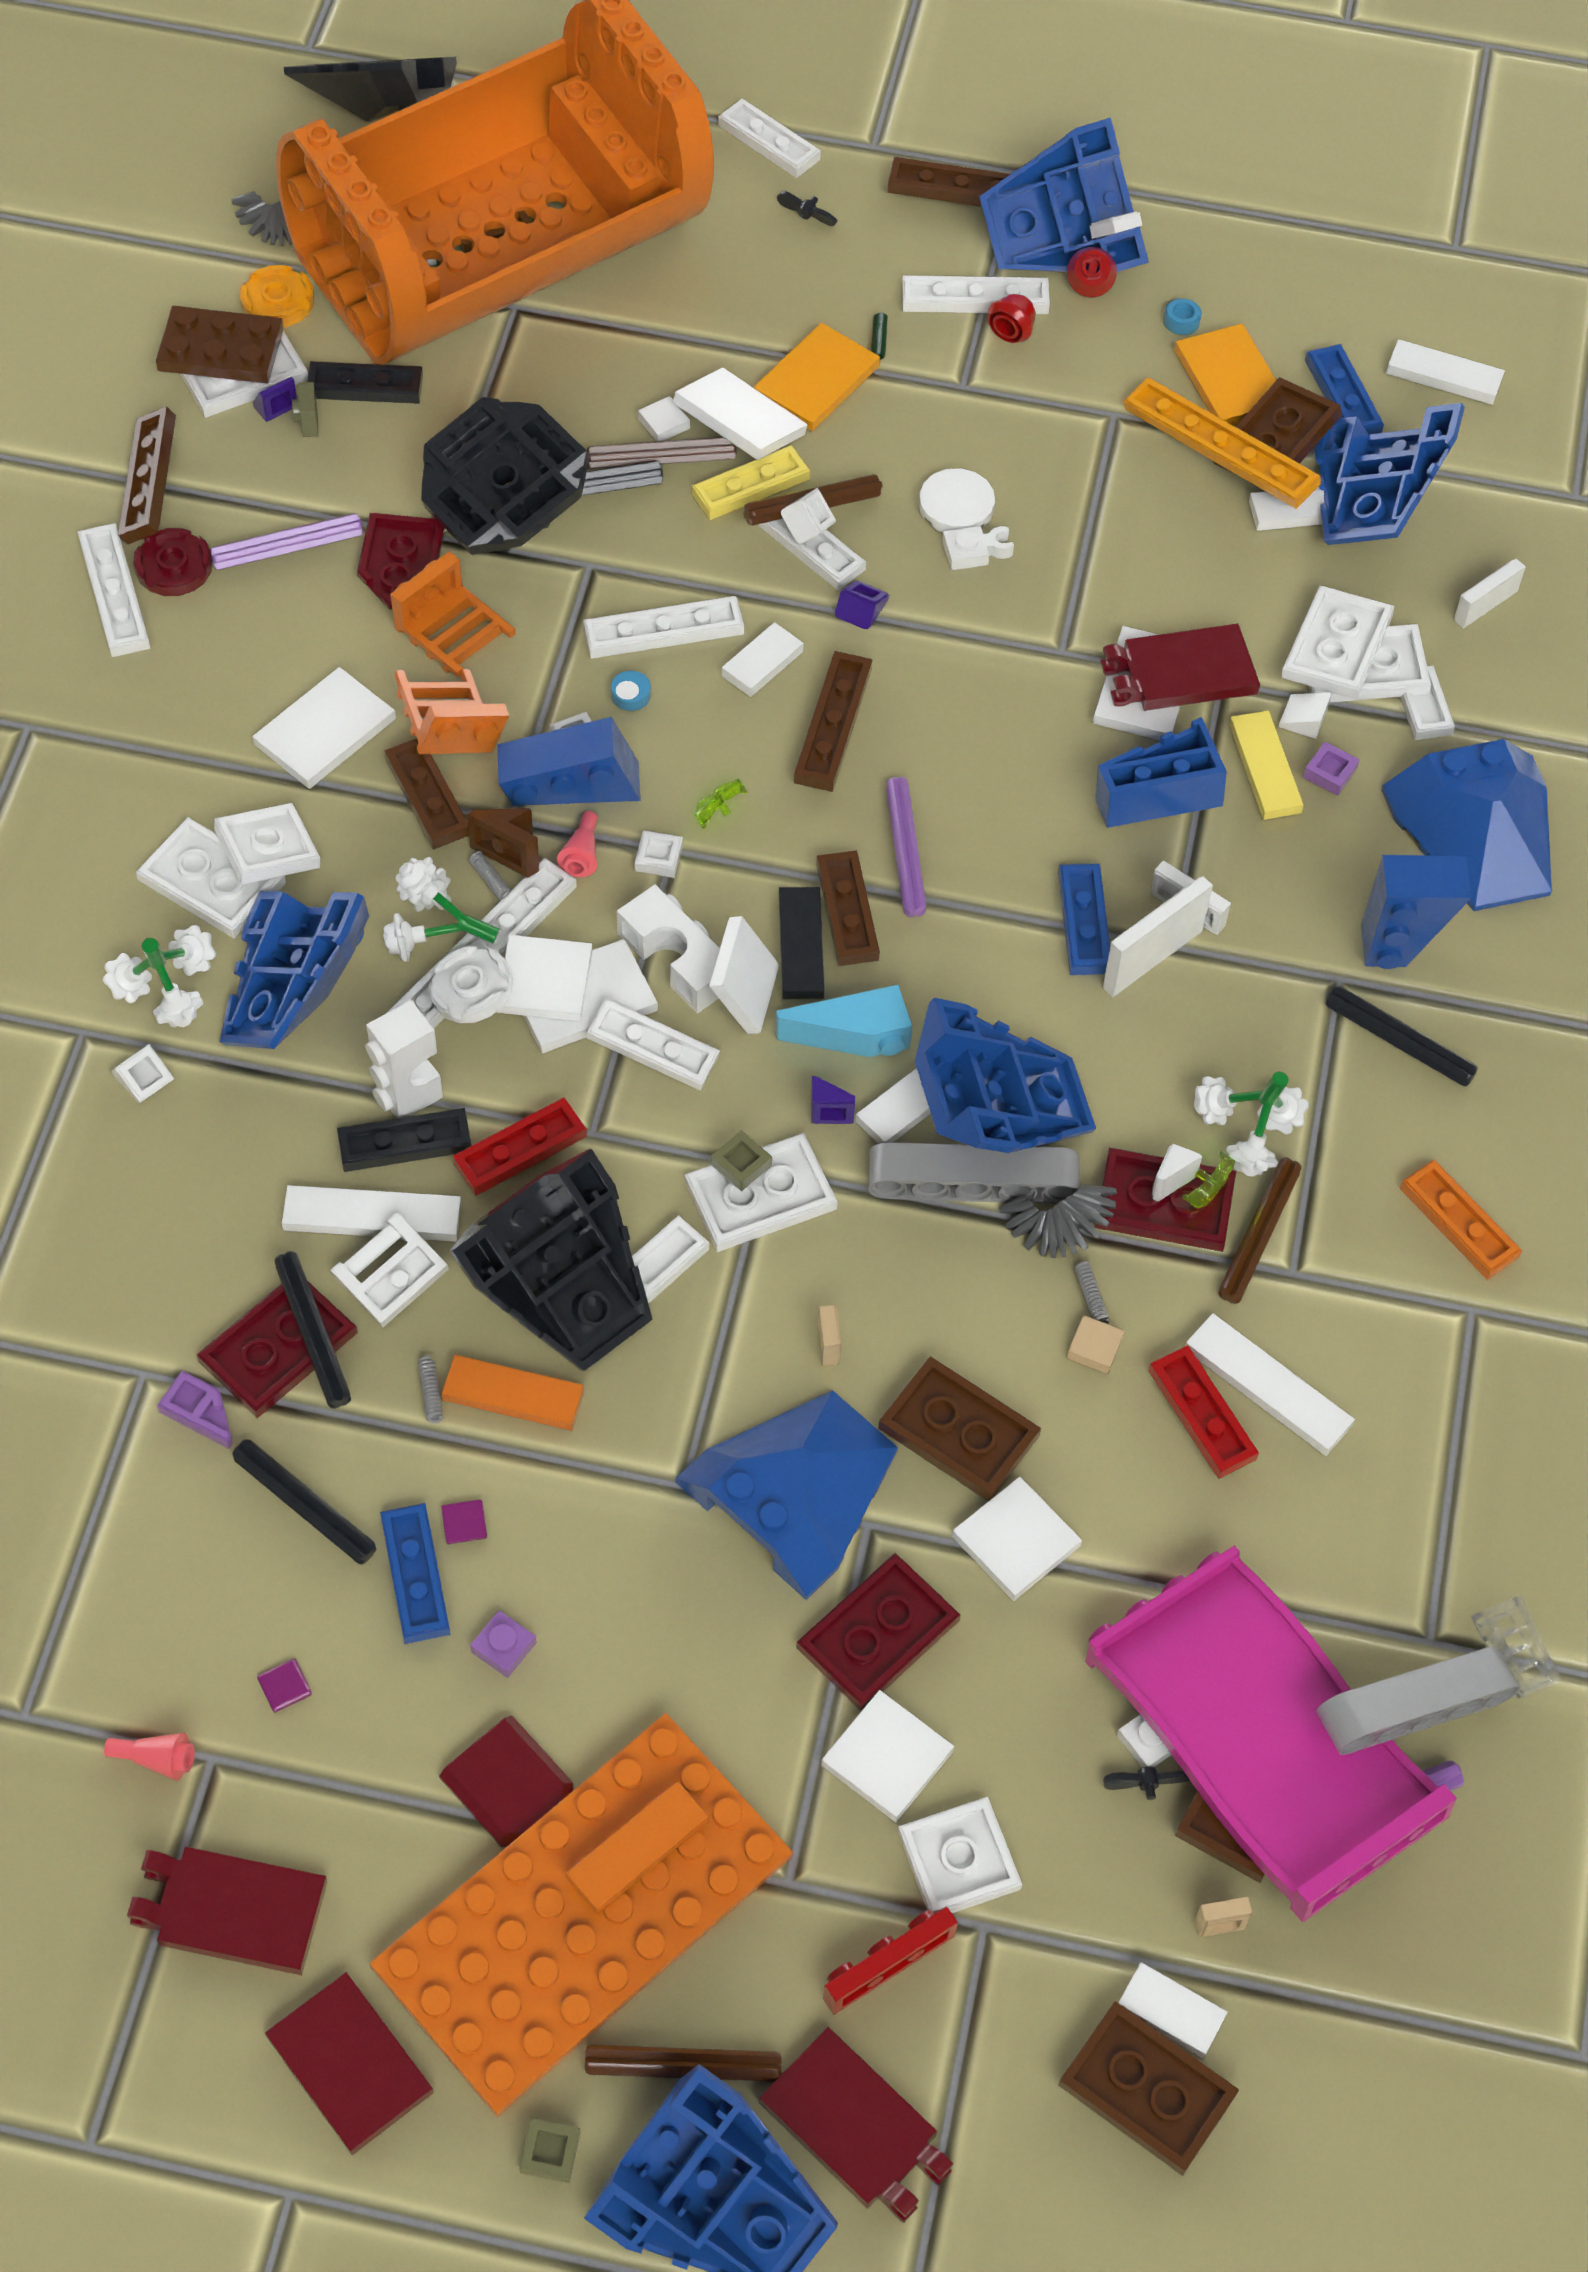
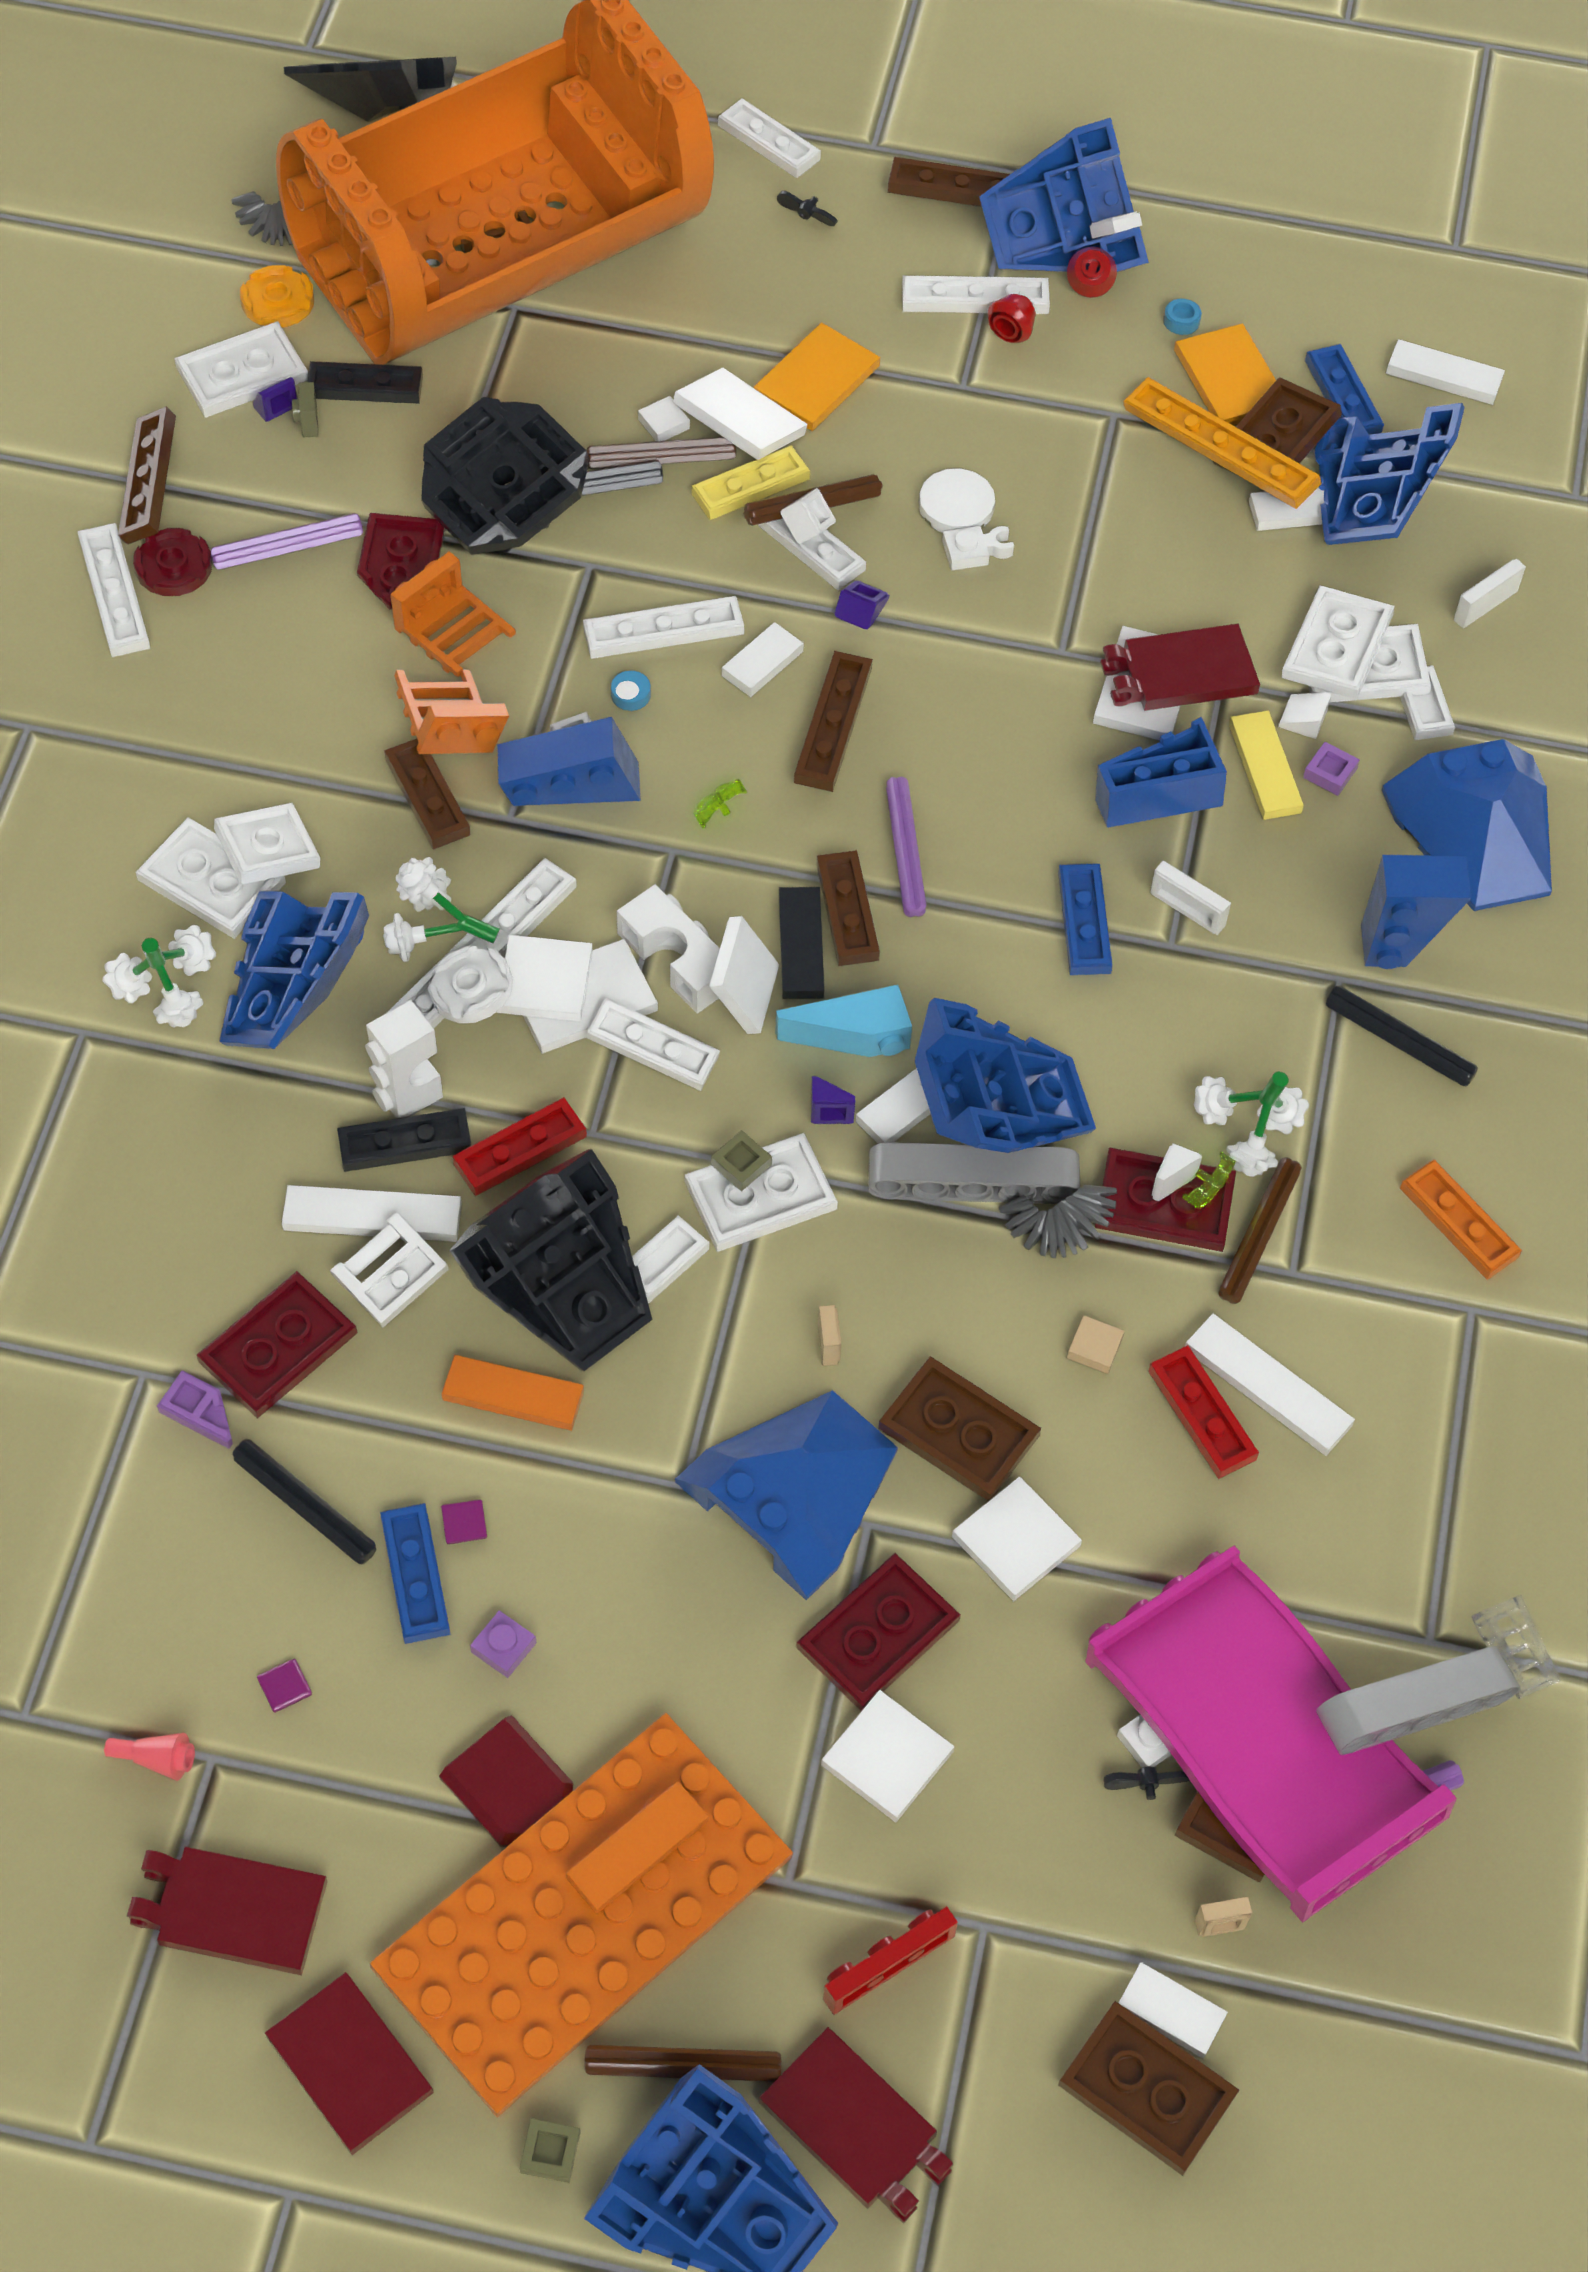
(142, 1074): white slope -> none
(220, 344): reddish brown plate -> none
(312, 1330): black axle -> none
(324, 727): white tile -> none
(430, 1389): light grey piece -> none
(489, 875): light grey piece -> none
(506, 838): reddish brown slope -> none
(579, 853): coral cone -> none
(658, 854): white tile -> none
(879, 334): dark green piece -> none
(959, 1857): white tile -> none
(1091, 1292): light grey piece -> none
(1157, 936): white tile -> none

